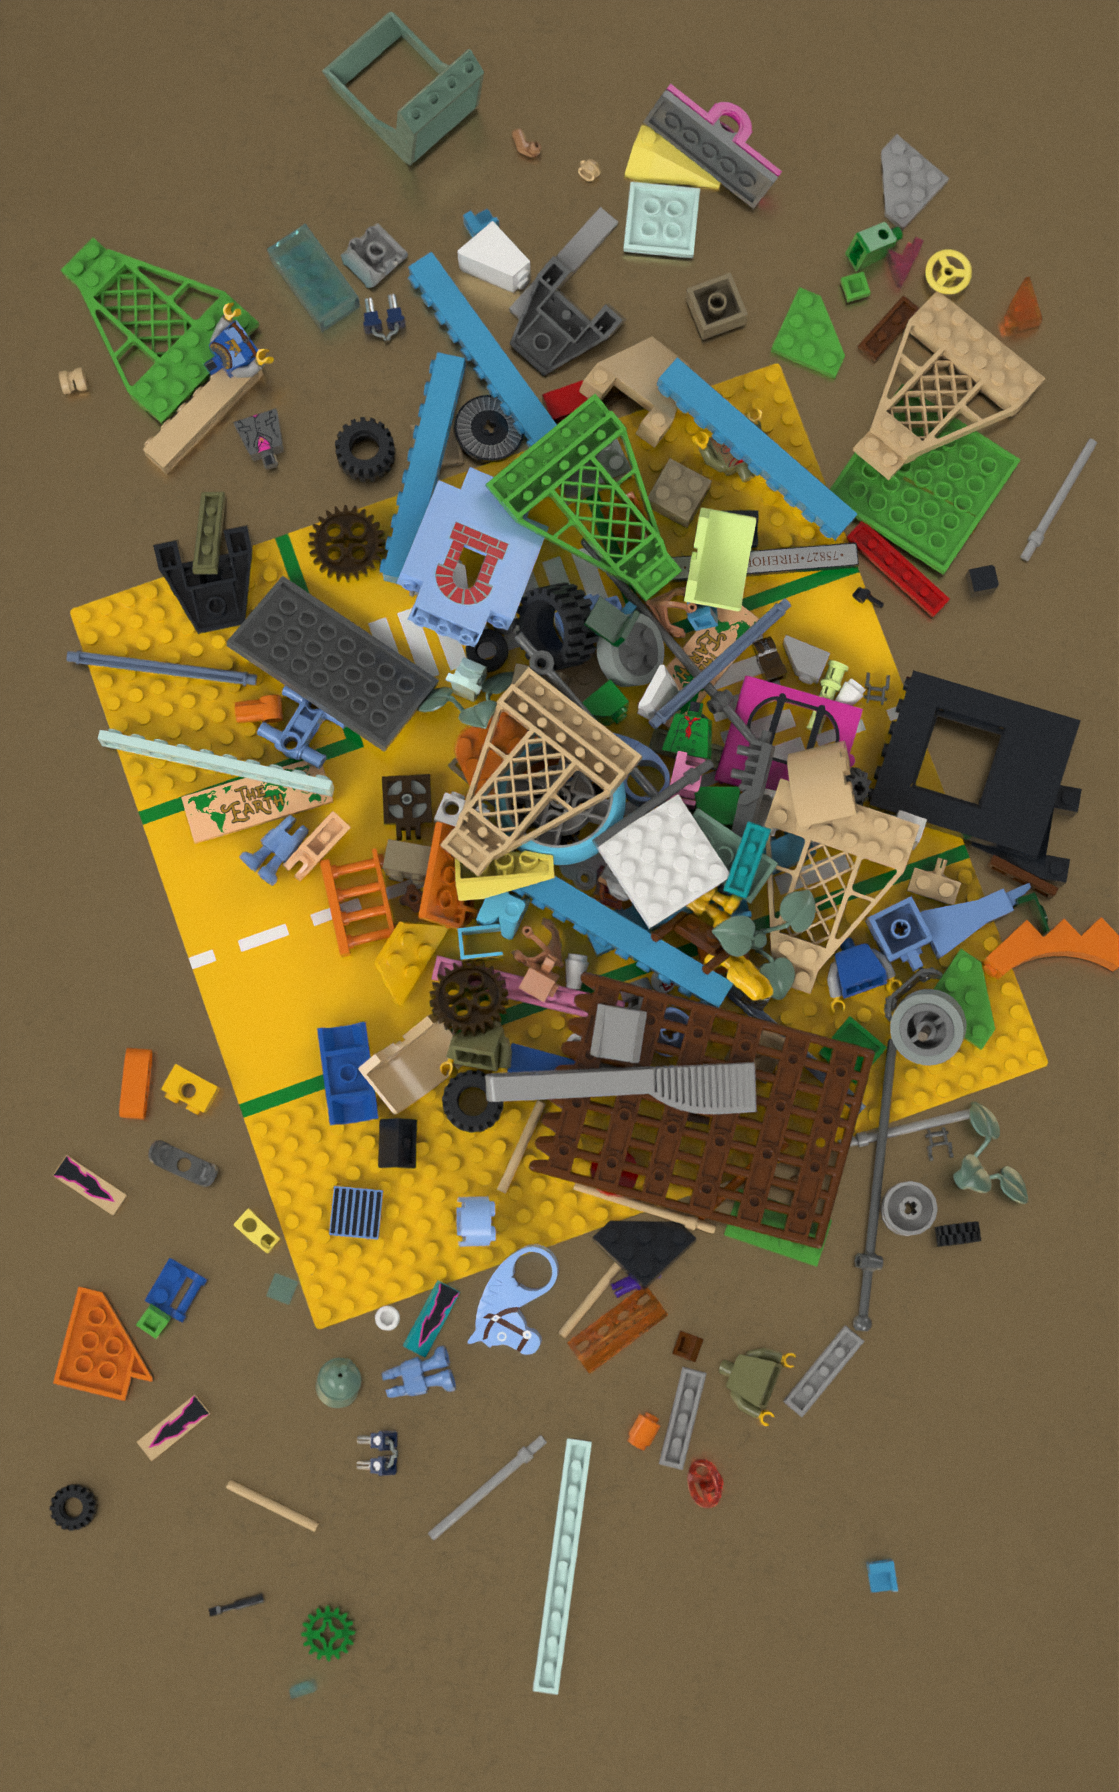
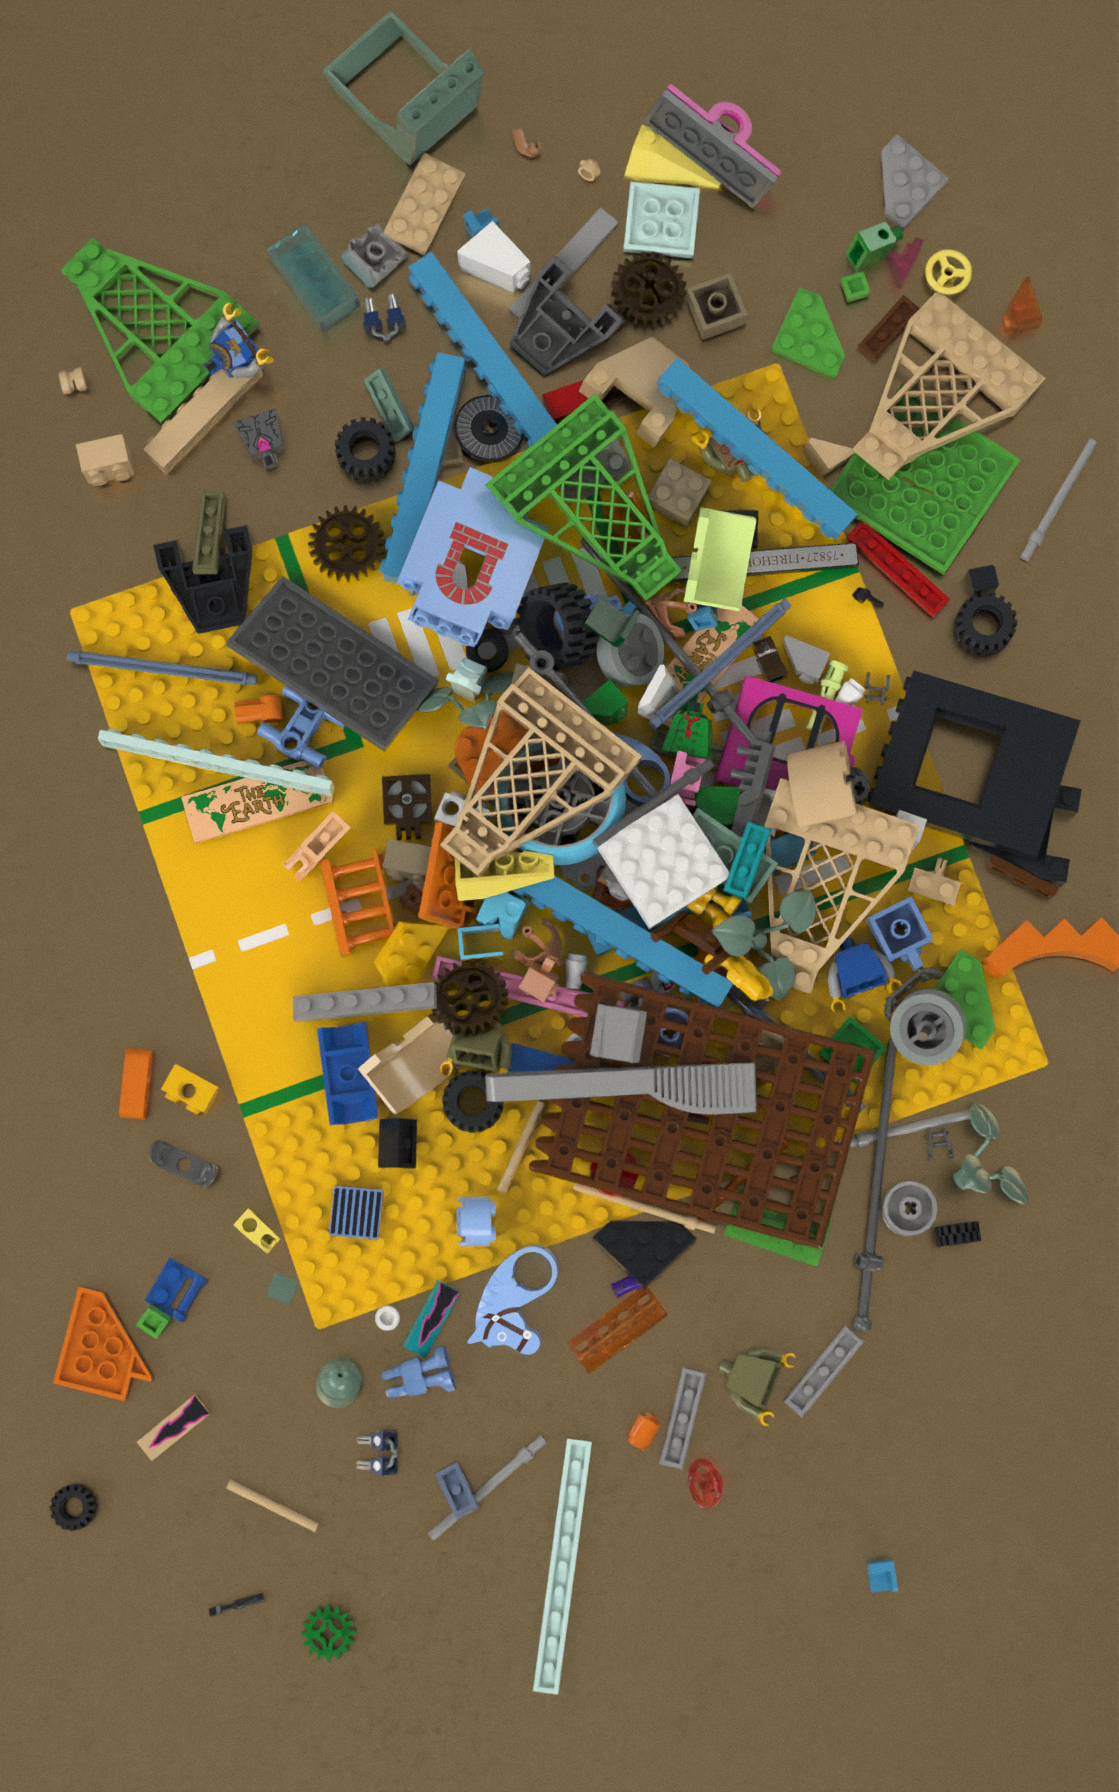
(90, 1185): tile -> none
(105, 460): none -> tan brick
(280, 844): medium blue piece -> none
(303, 1688): clear light blue tile -> none
(364, 1002): none -> light grey plate
(389, 404): none -> sand green plate
(424, 204): none -> tan plate
(457, 1490): none -> sand blue plate
(590, 1300): tan bar -> none
(632, 299): none -> dark brown gear
(688, 1346): reddish brown plate -> none
(826, 455): none -> tan slope
(957, 922): medium blue piece -> none
(993, 606): none -> black tyre
(1037, 910): dark green piece -> none

